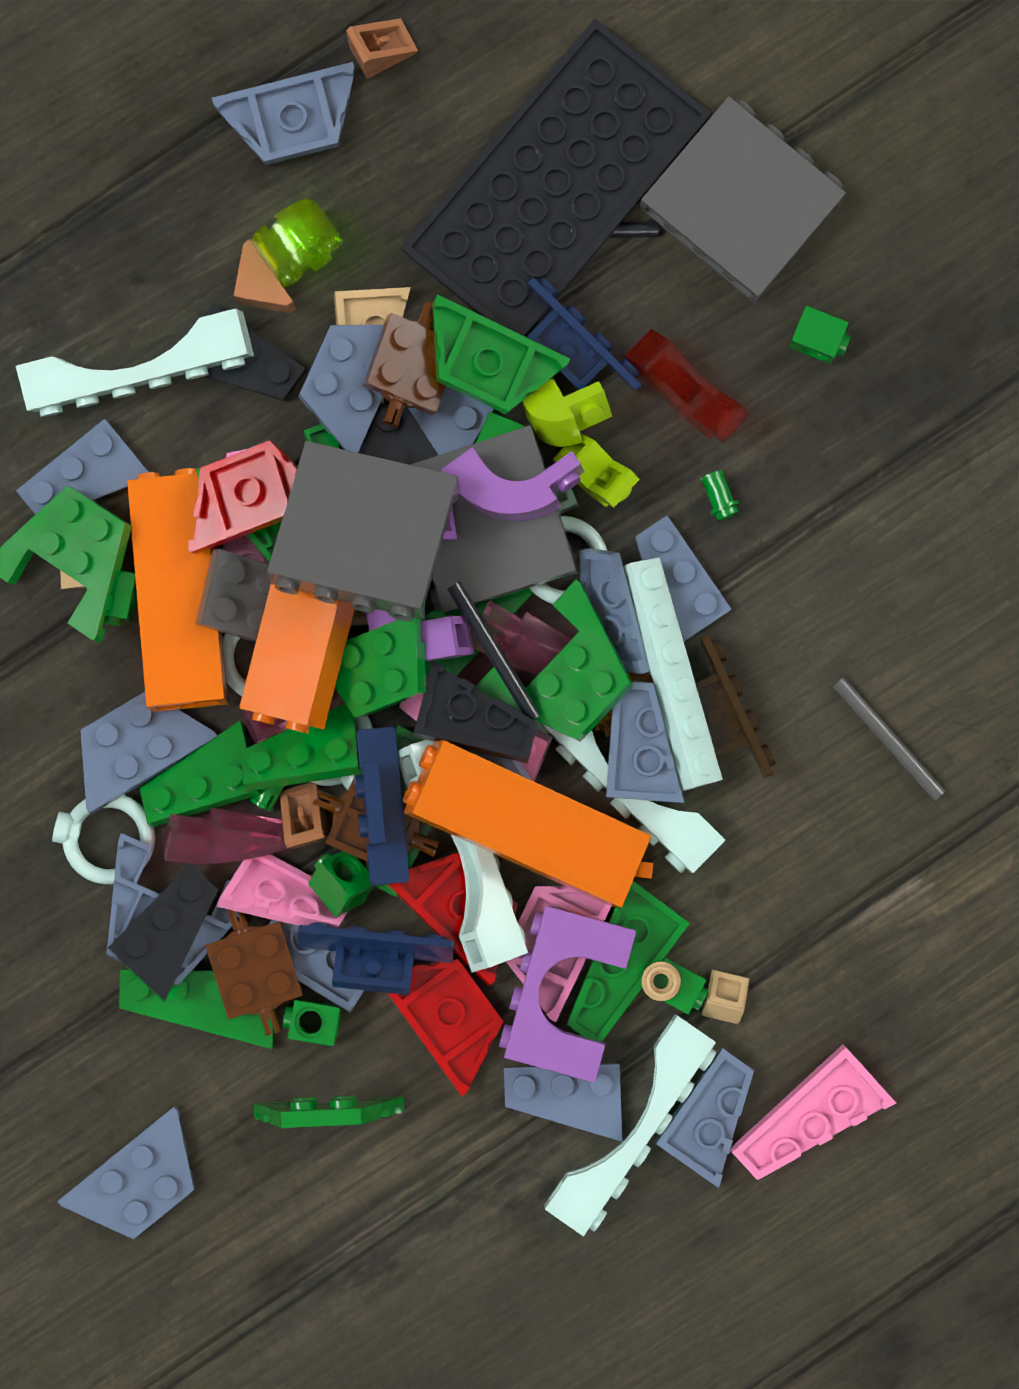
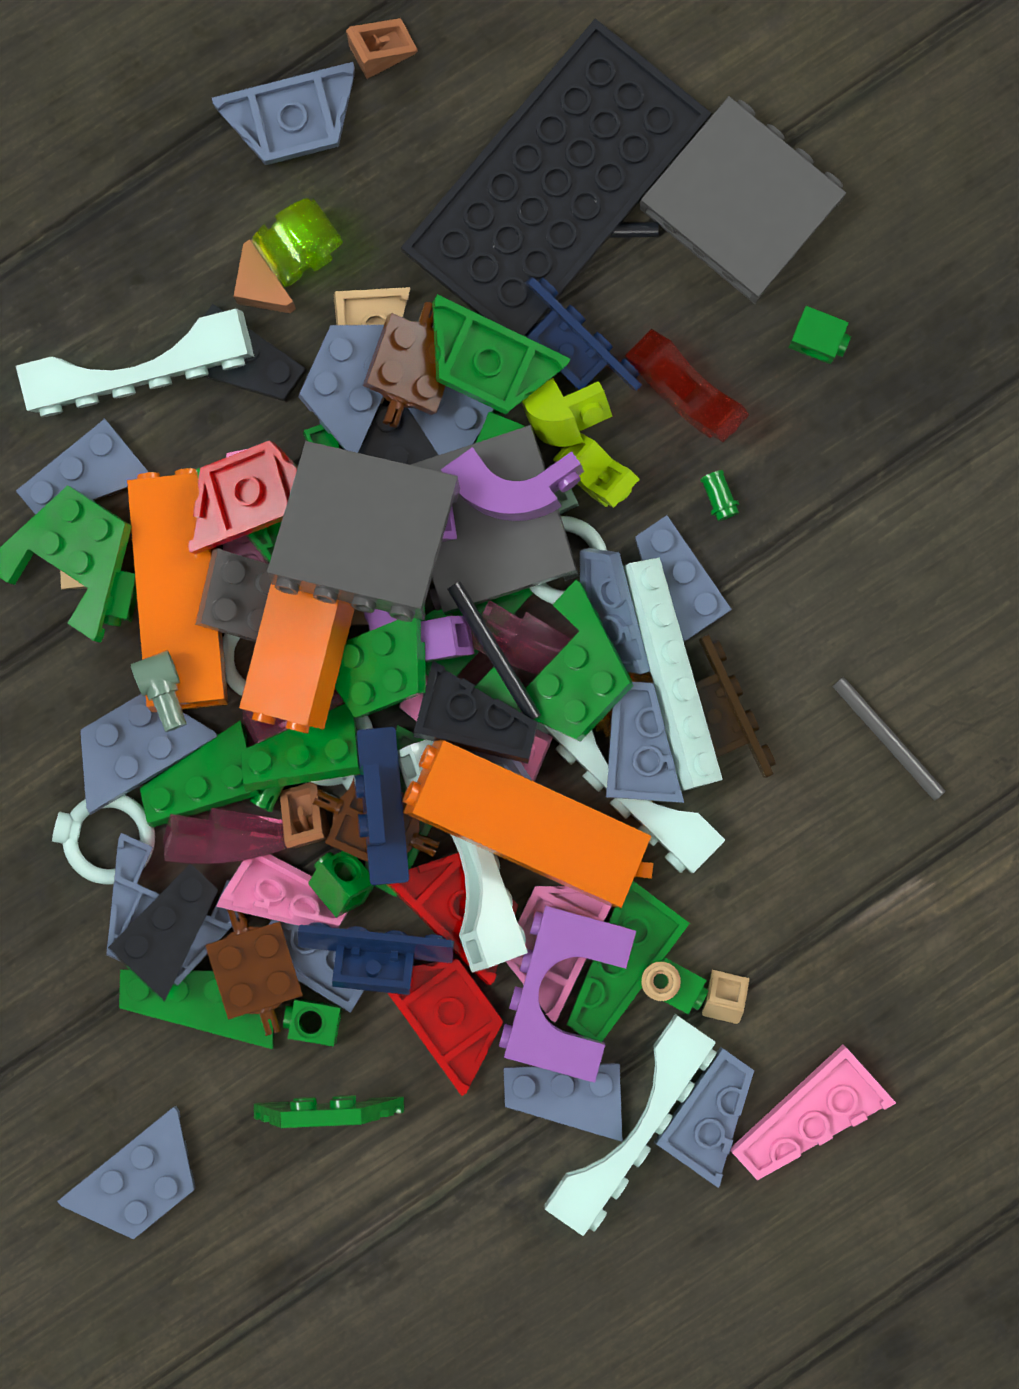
(158, 680): none -> sand green pin

